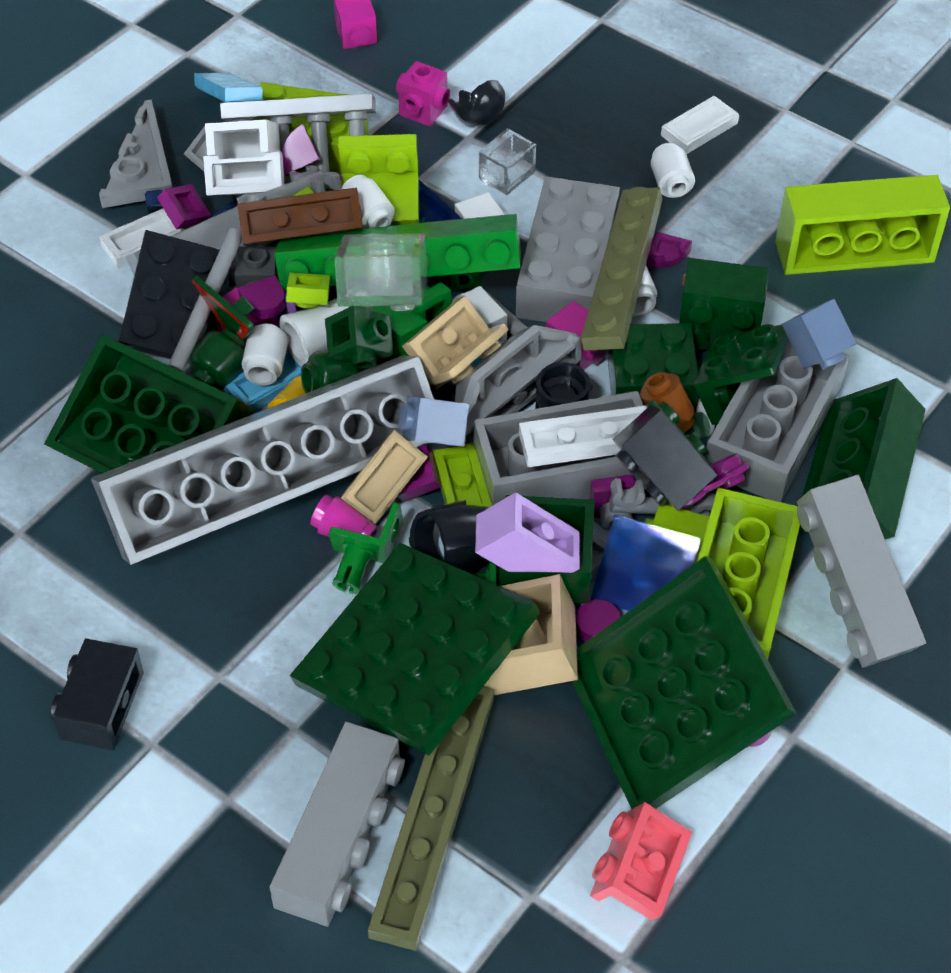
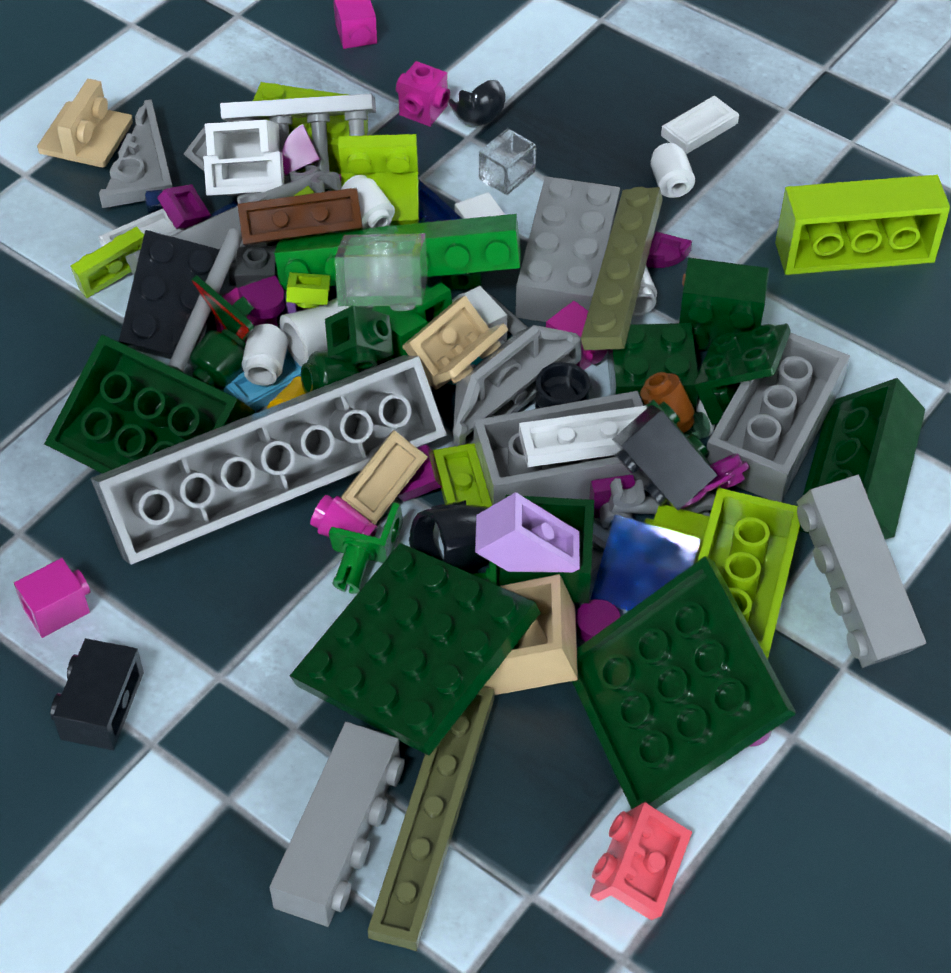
(53, 596): none -> dark pink brick
(86, 129): none -> tan bracket
(107, 263): none -> lime plate
(228, 87): medium azure tile -> none
(434, 421): brick -> none
(819, 335): sand blue brick -> none

